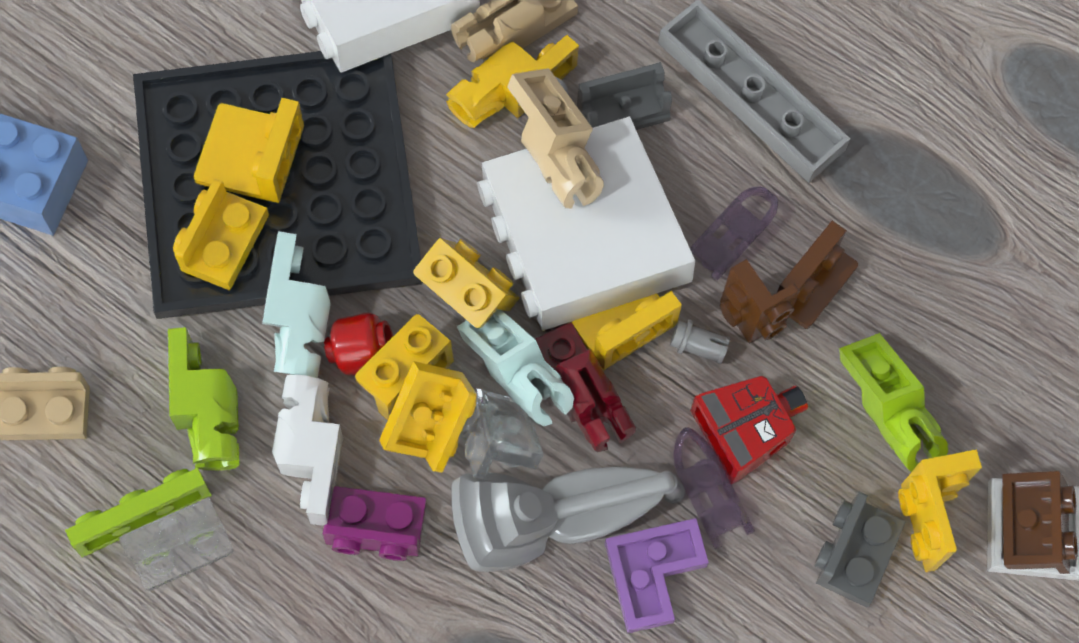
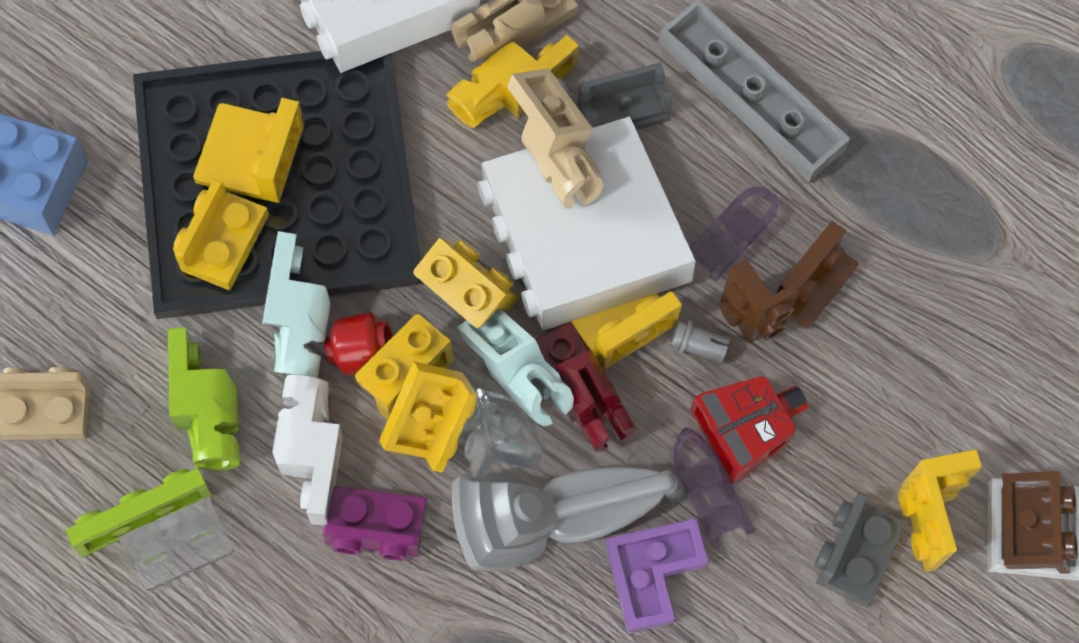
(893, 399): lime plate -> none

